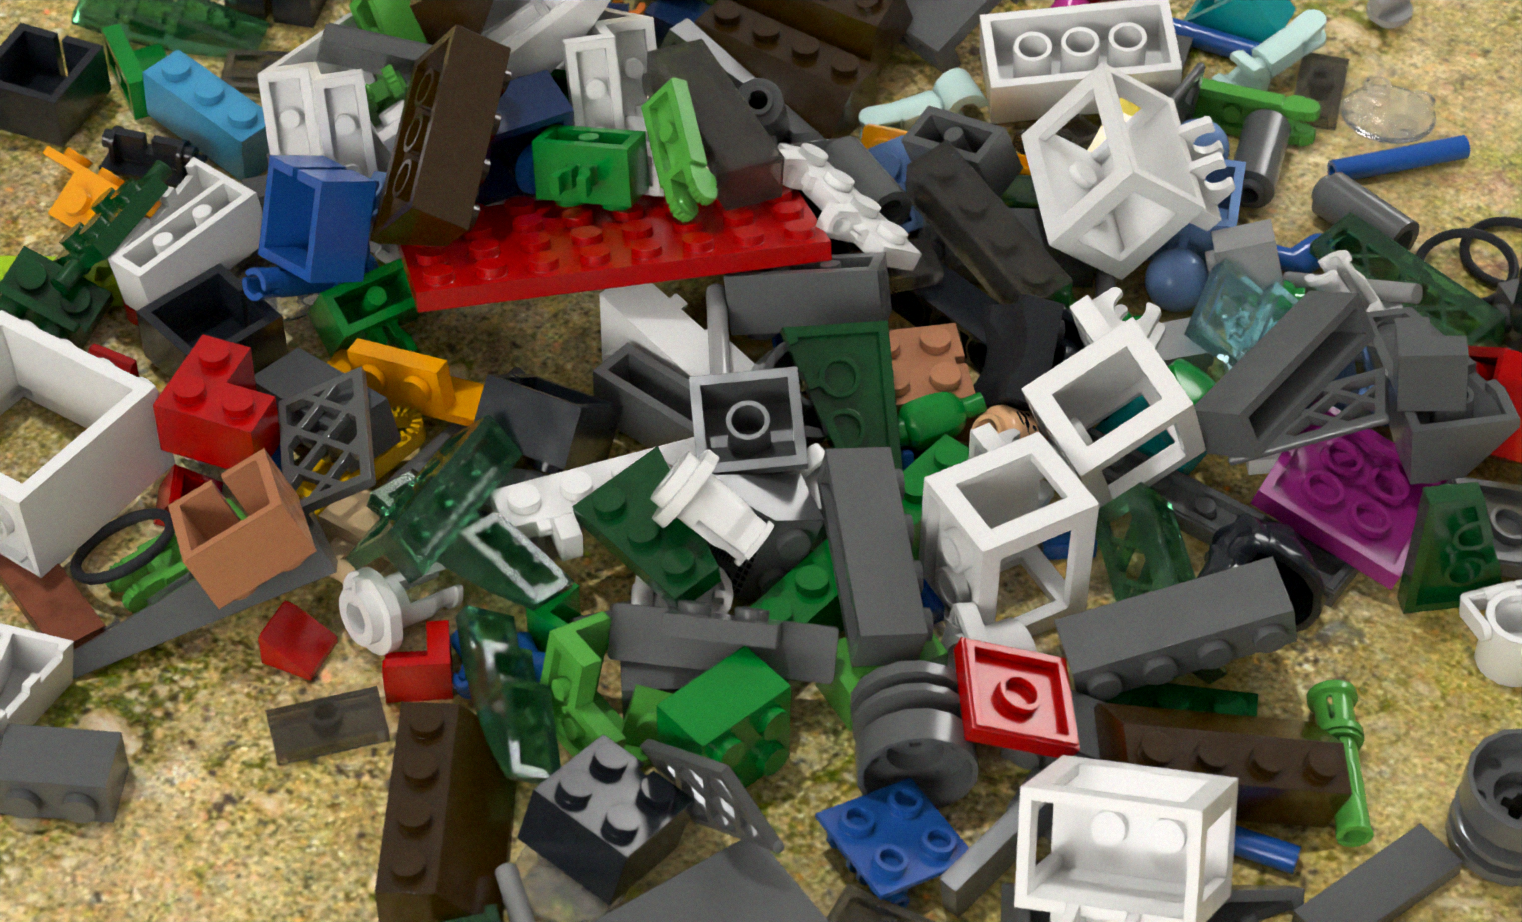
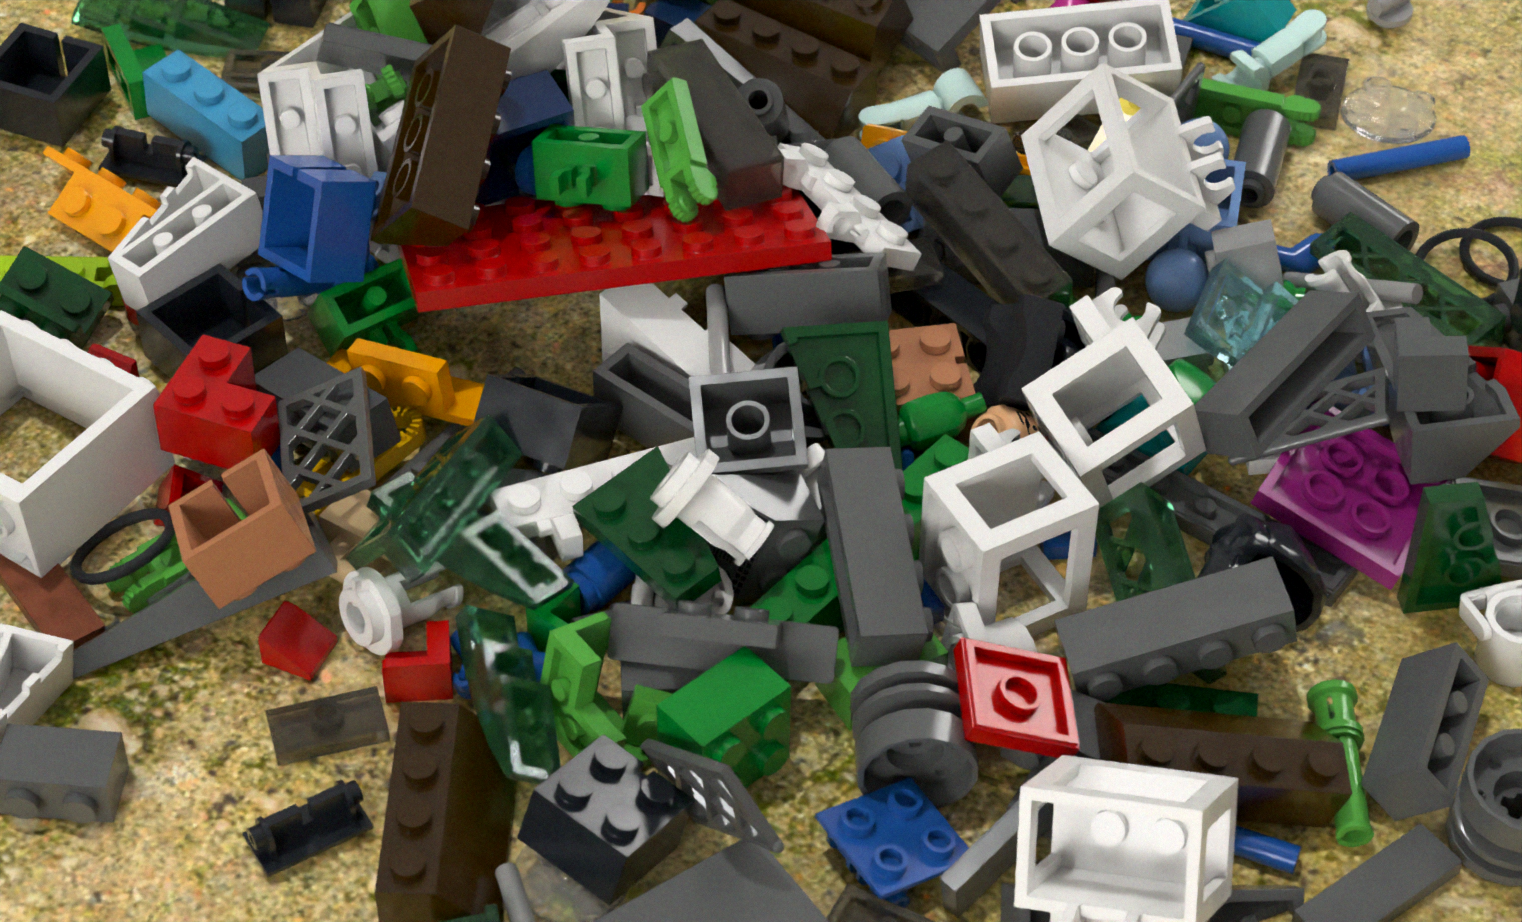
(113, 220): dark green plate -> none
(308, 830): none -> black hinge
(598, 576): none -> blue brick
(1425, 732): none -> dark grey brick

